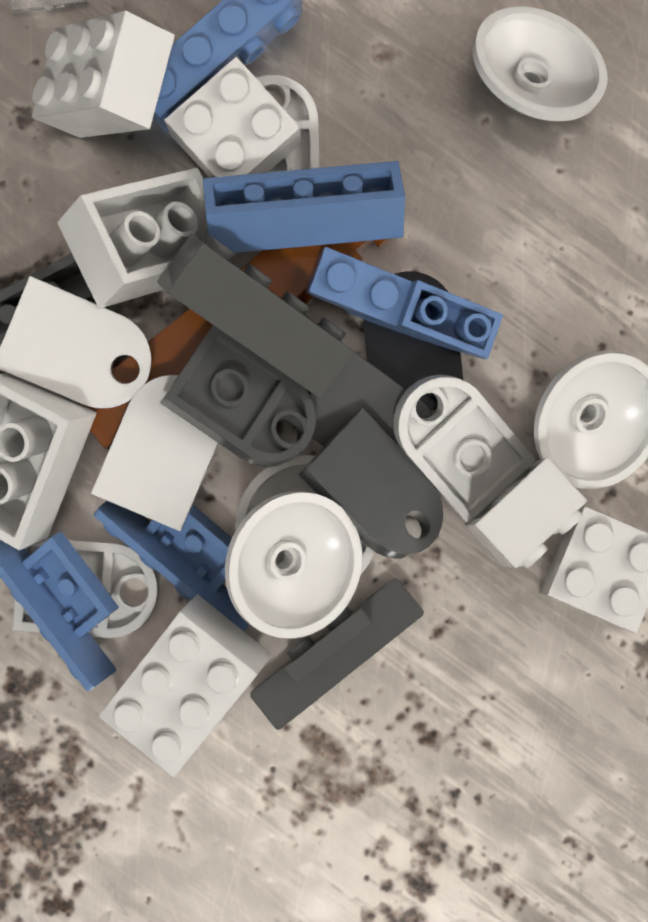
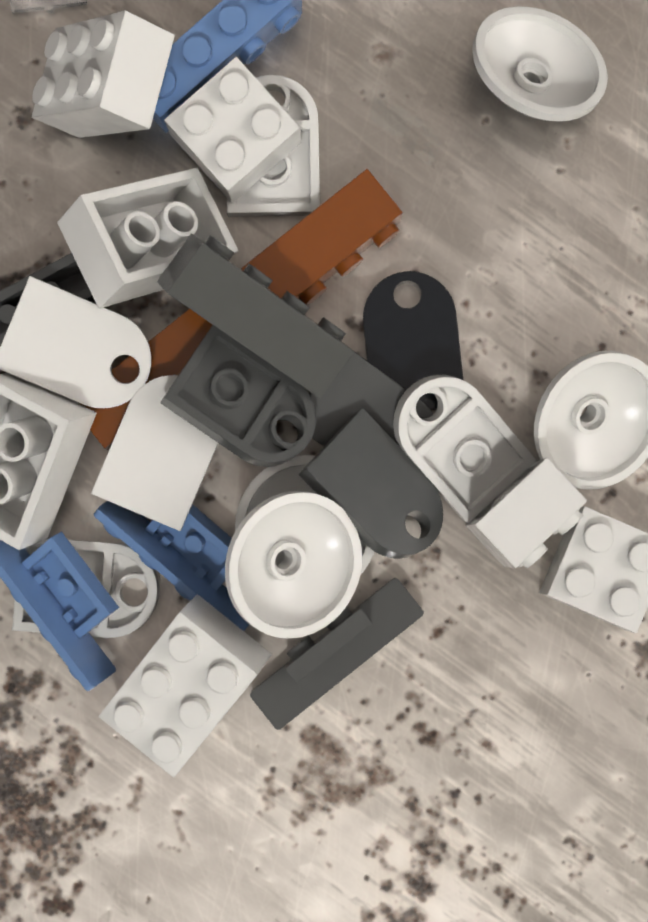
(306, 207): medium blue brick -> none
(403, 304): medium blue slope -> none

